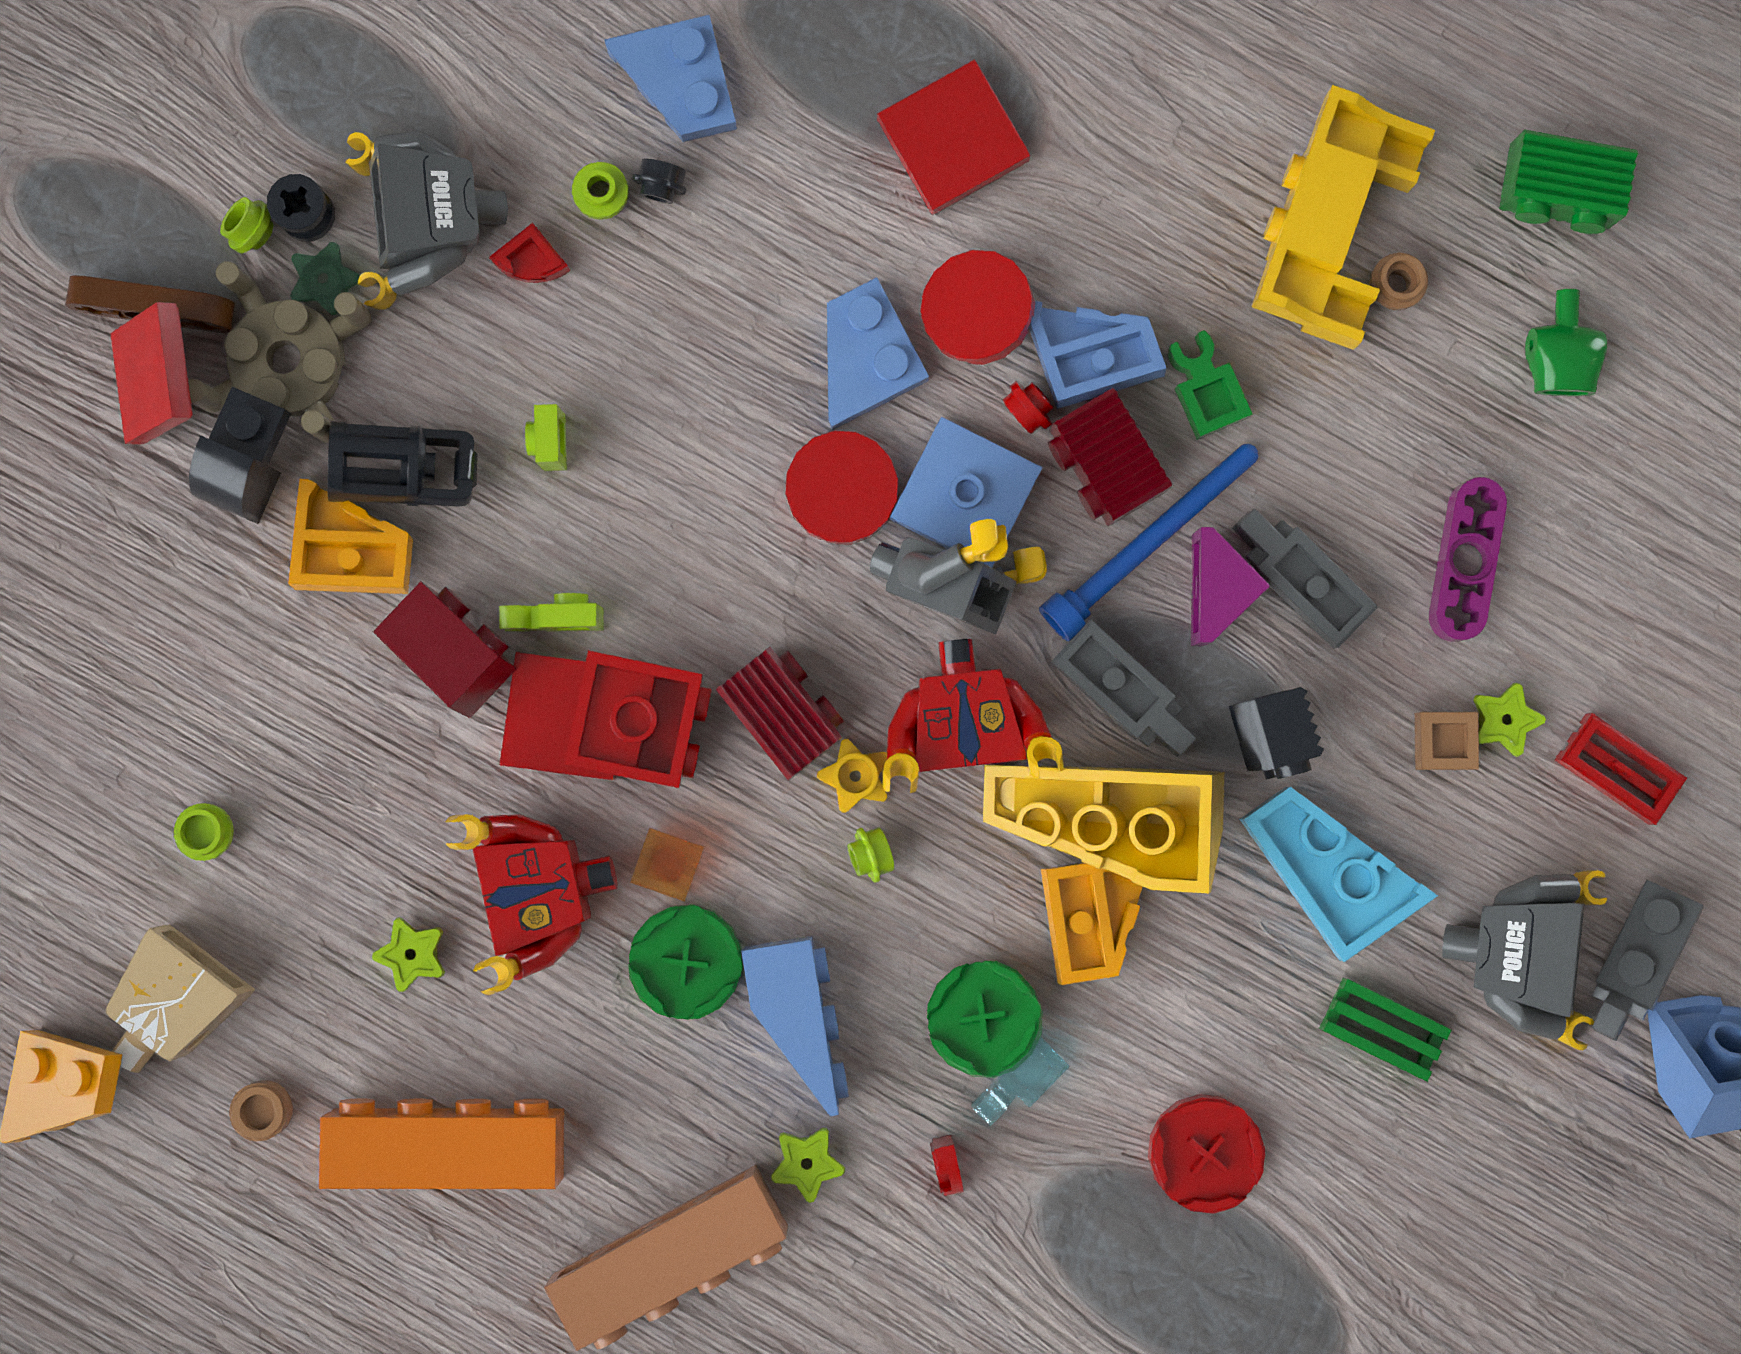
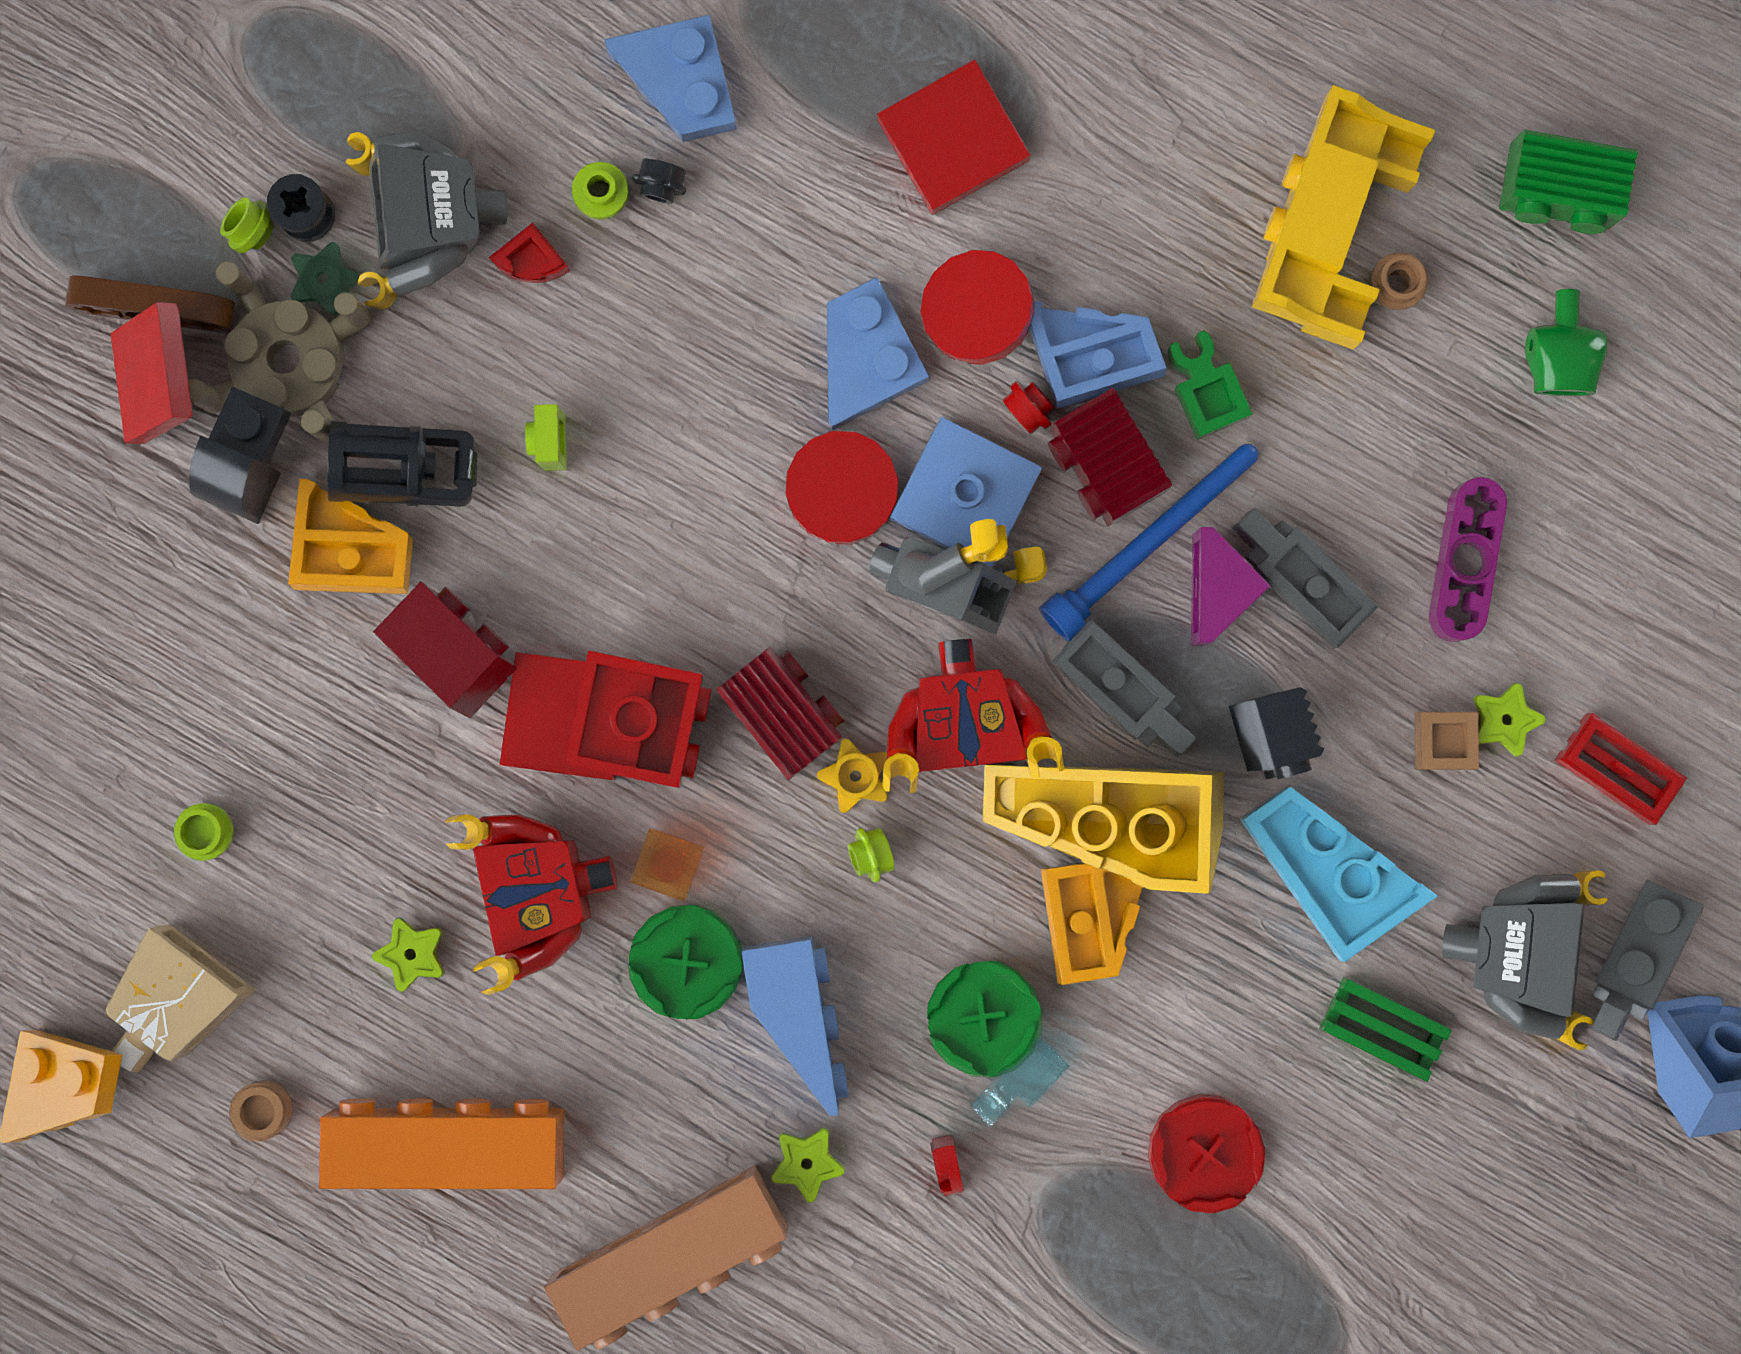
(567, 613): lime plate -> none

